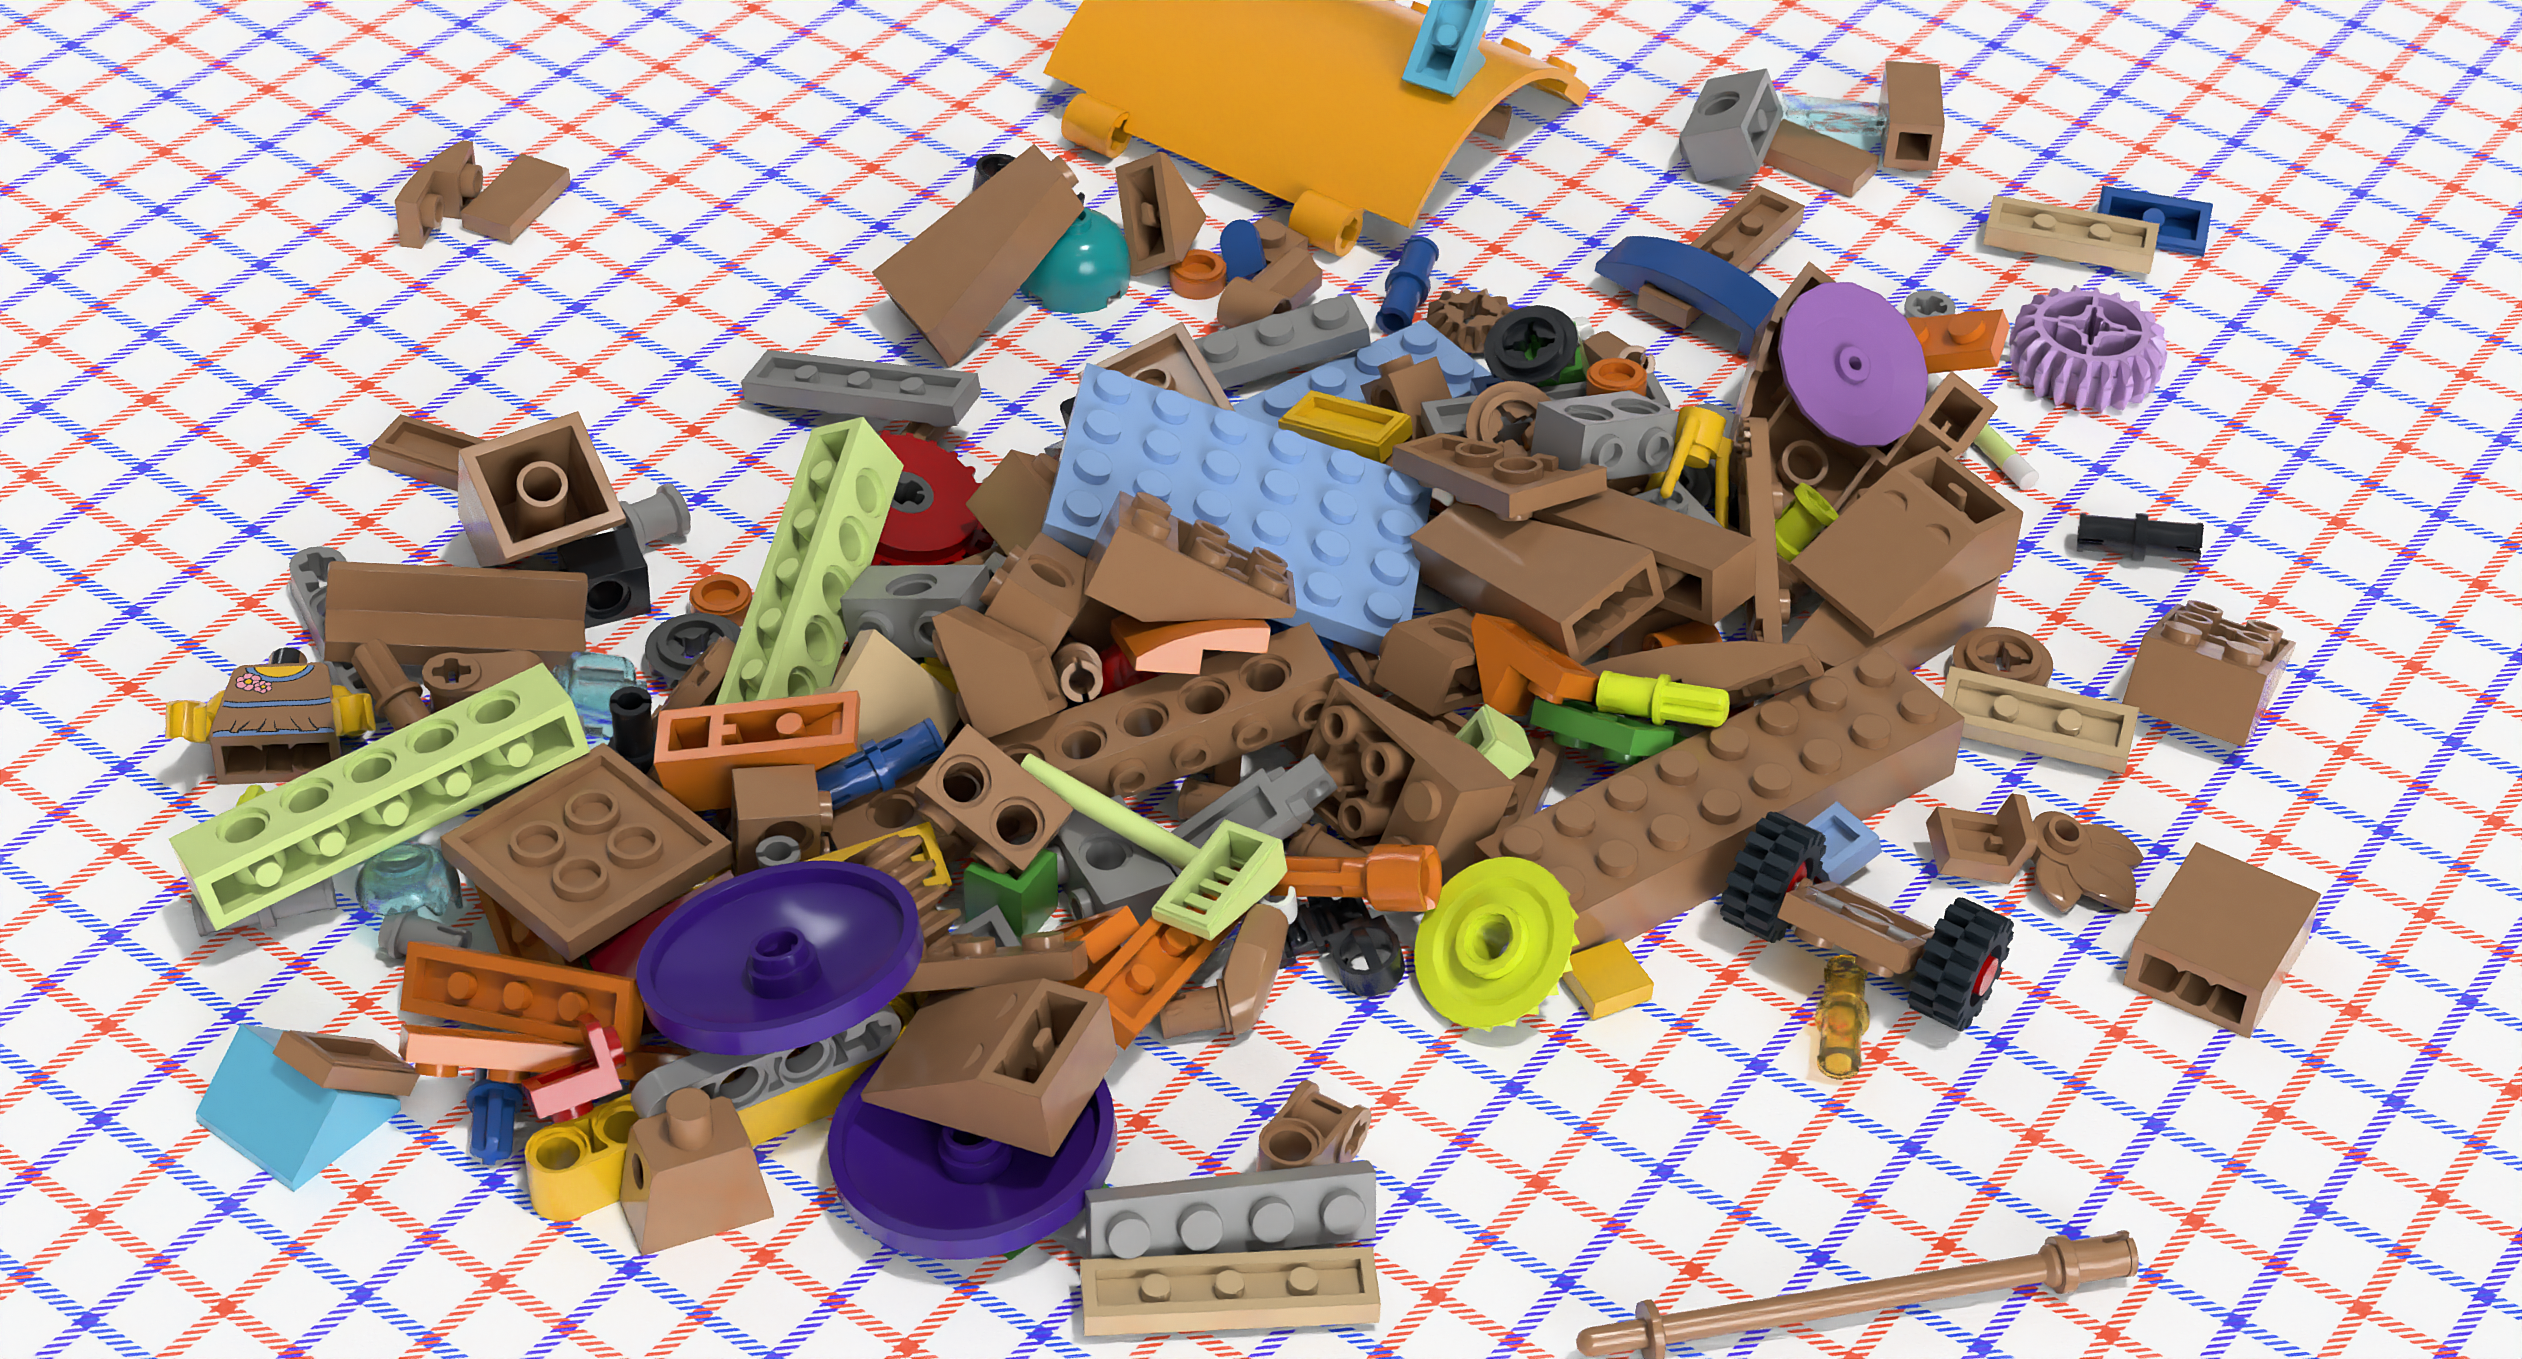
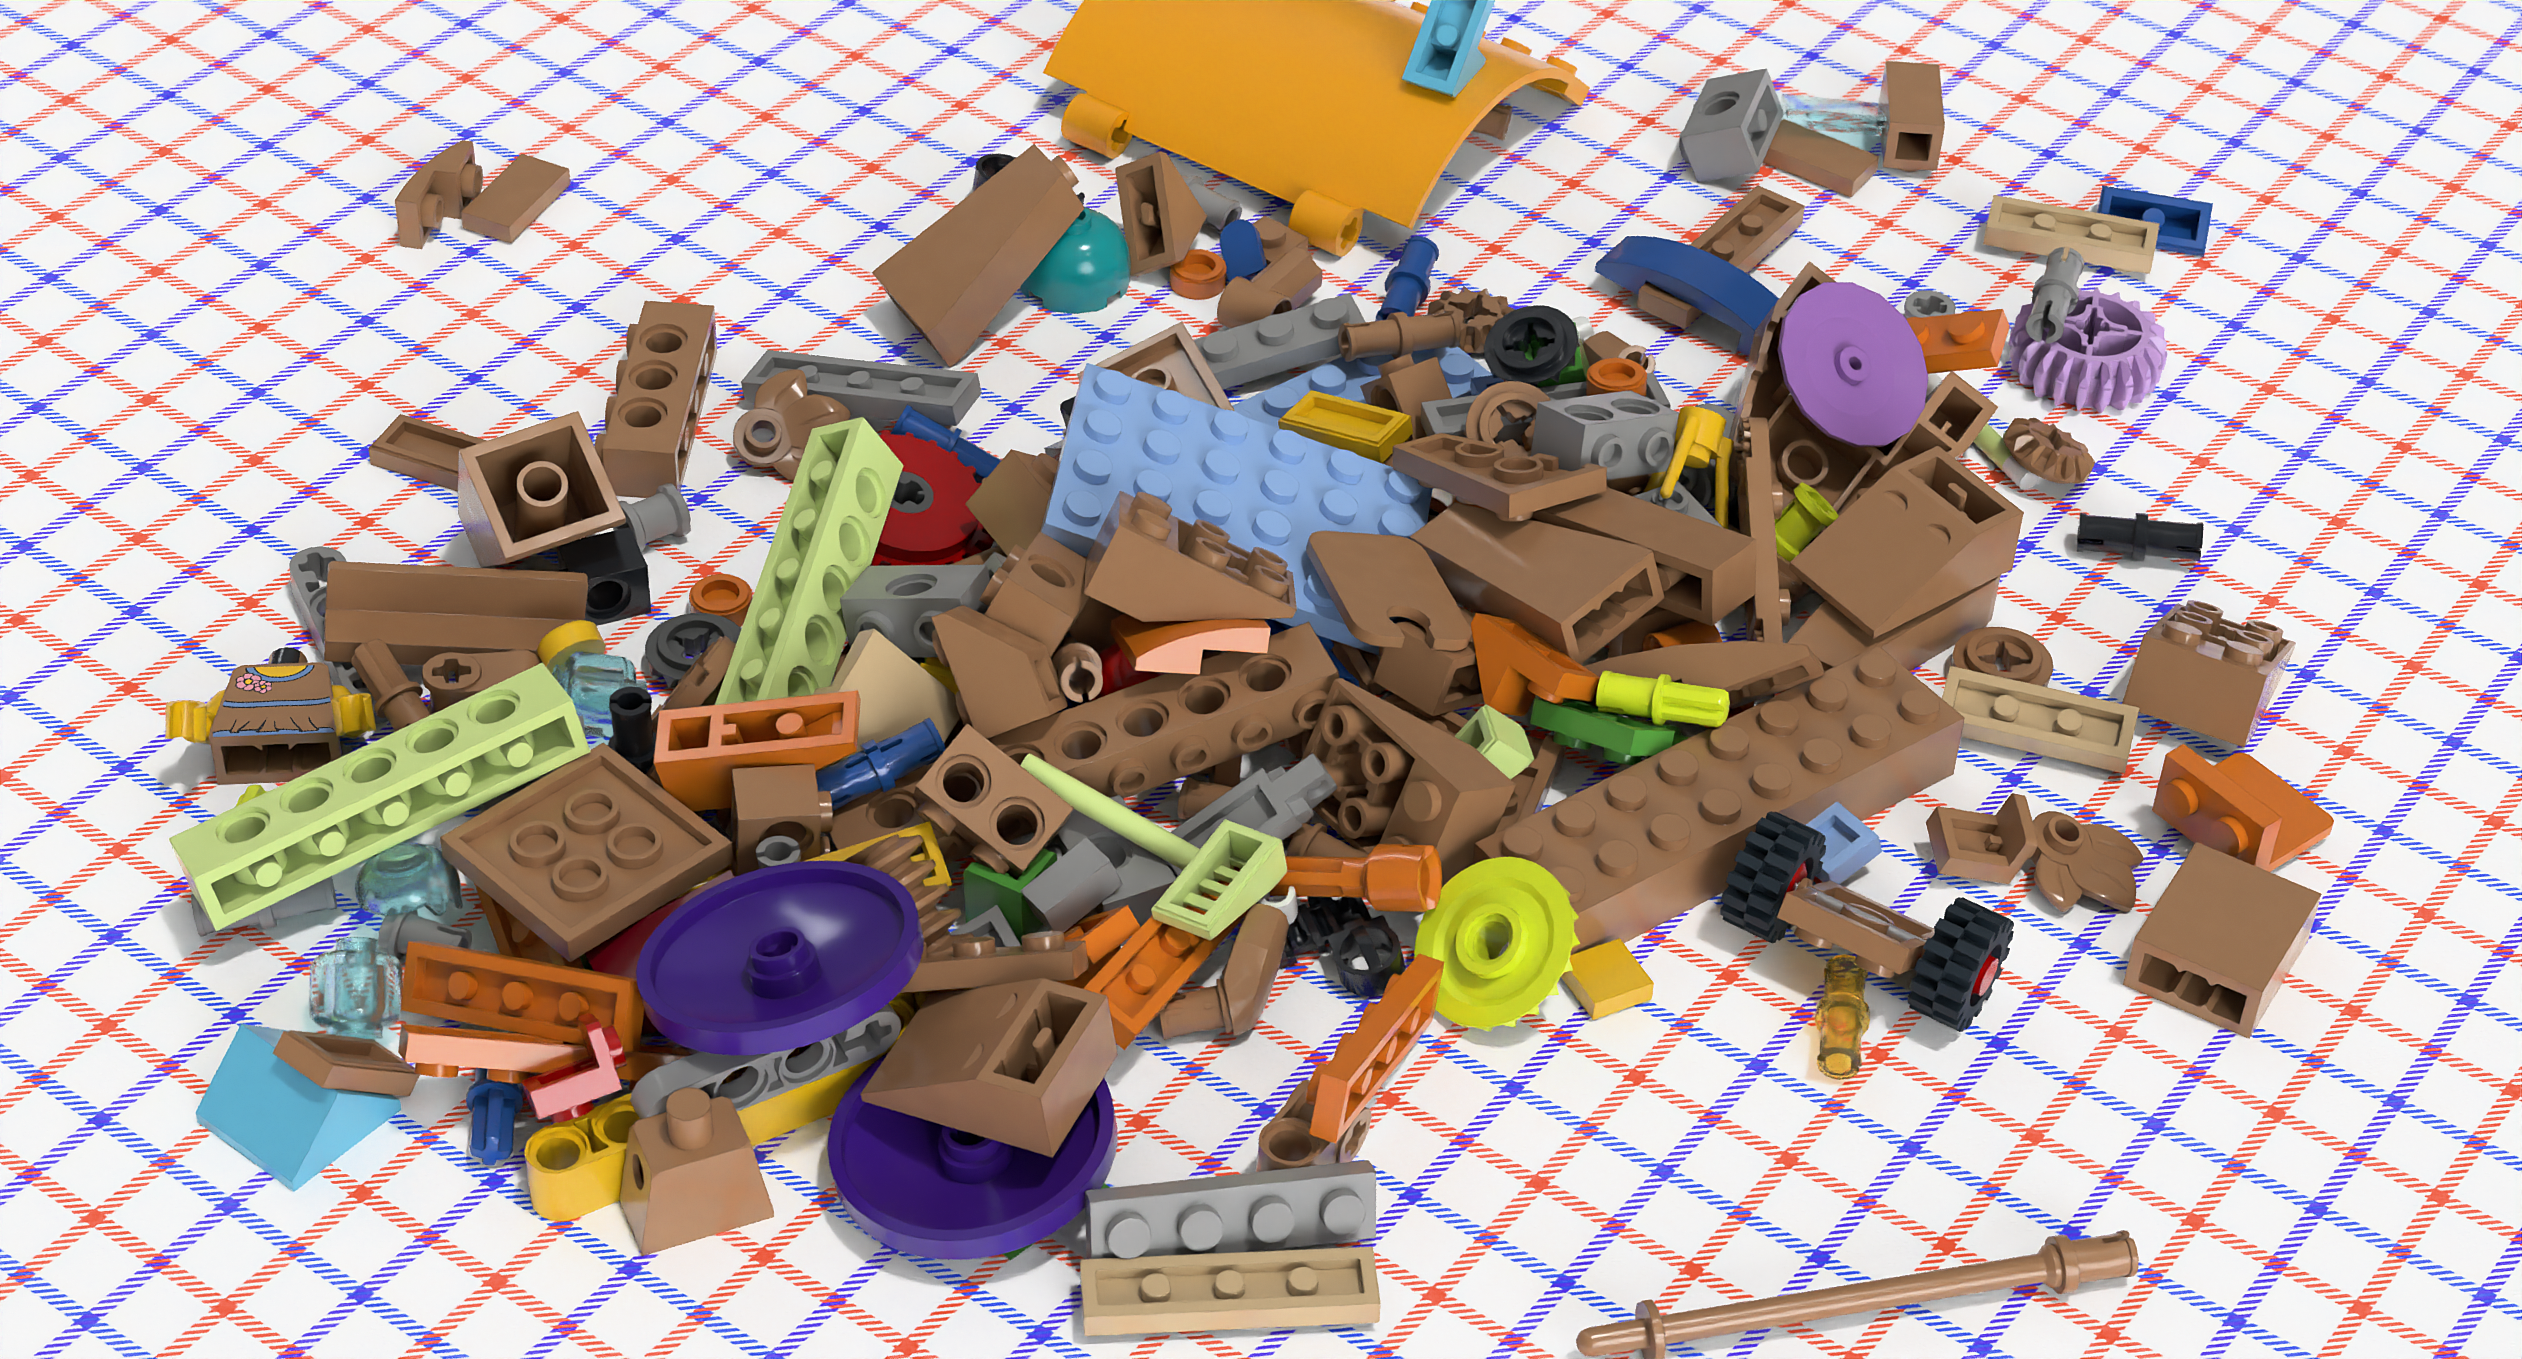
(356, 989): none -> clear light blue head
(567, 639): none -> yellow tile
(658, 397): none -> medium nougat brick
(790, 415): none -> medium nougat plate
(927, 430): none -> blue axle
(1071, 886): none -> light grey piece
(1218, 208): none -> light grey pin
(1374, 1049): none -> orange plate
(1386, 578): none -> medium nougat piece
(1399, 335): none -> medium nougat pin
(2048, 451): none -> medium nougat gear
(2055, 295): none -> light grey pin
(2238, 808): none -> orange bracket

